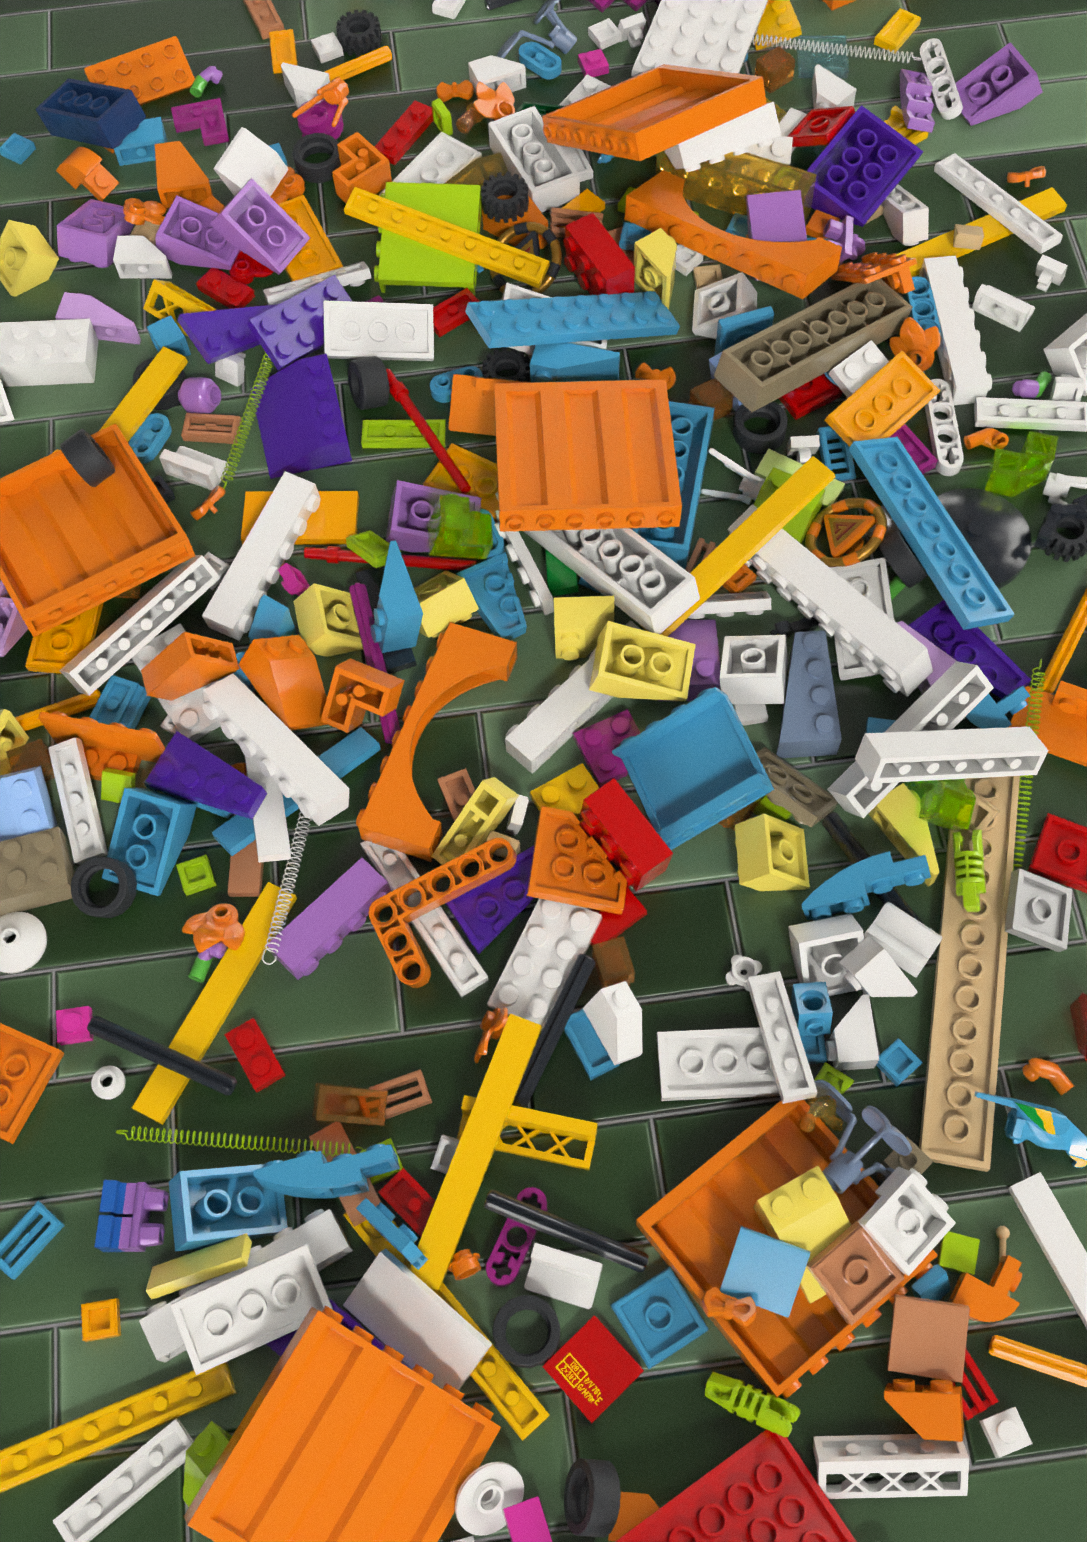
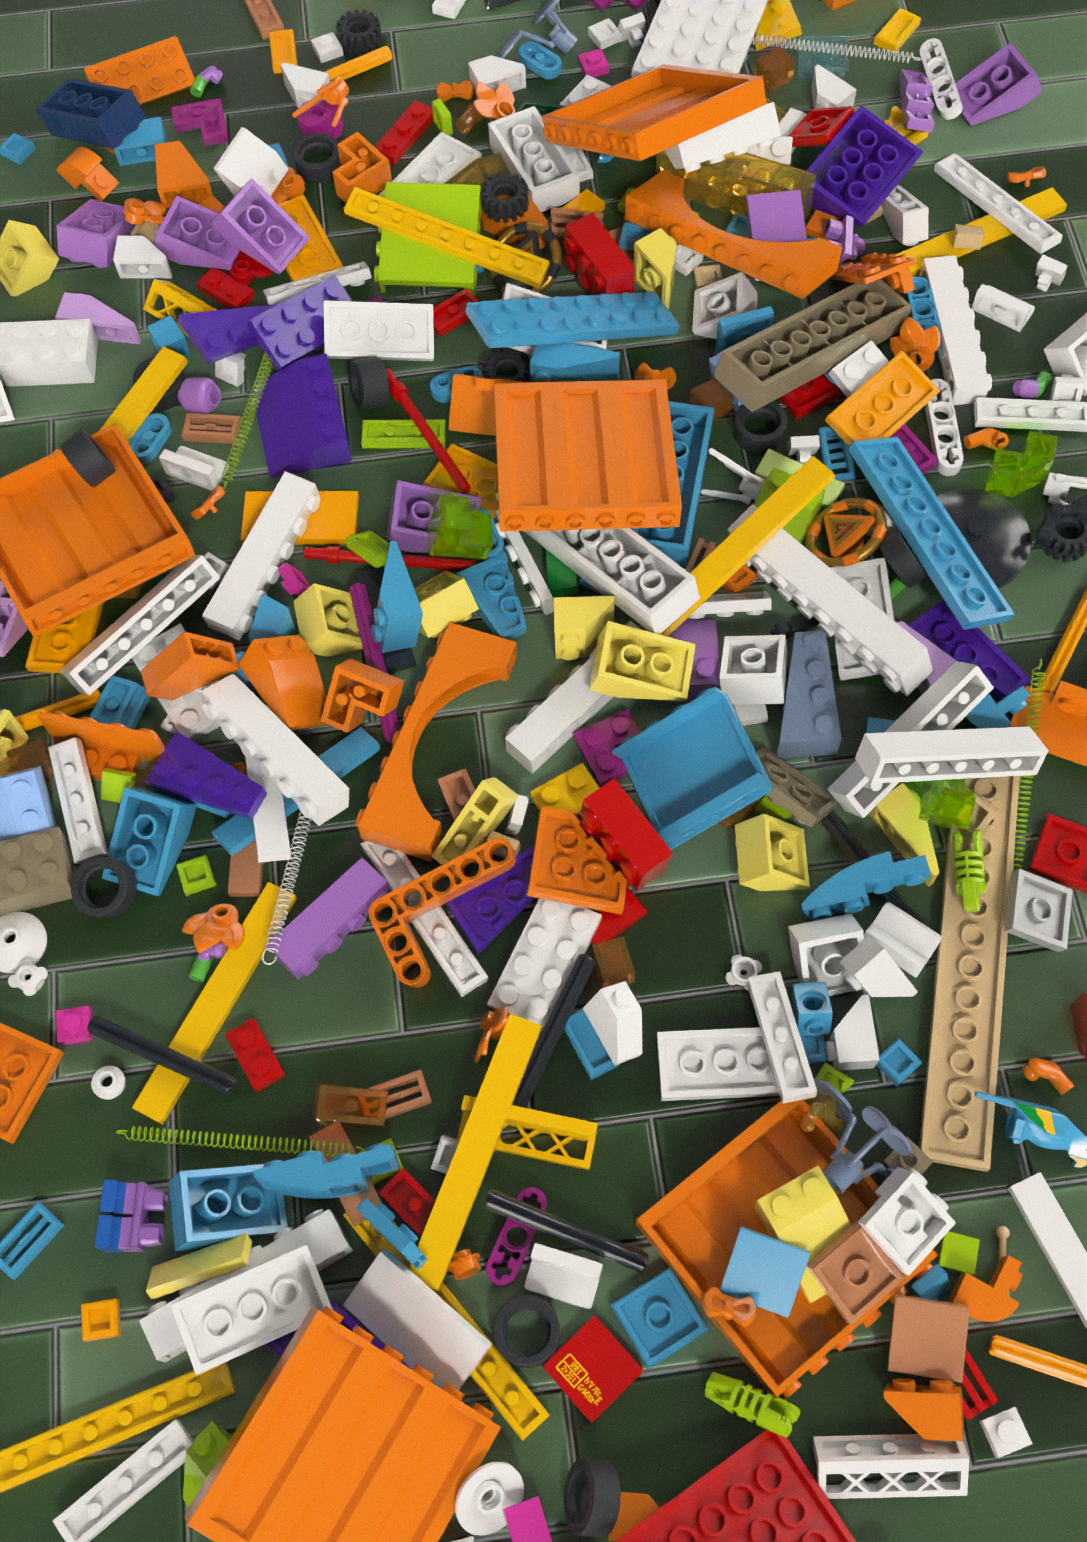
(32, 985): none -> white plate

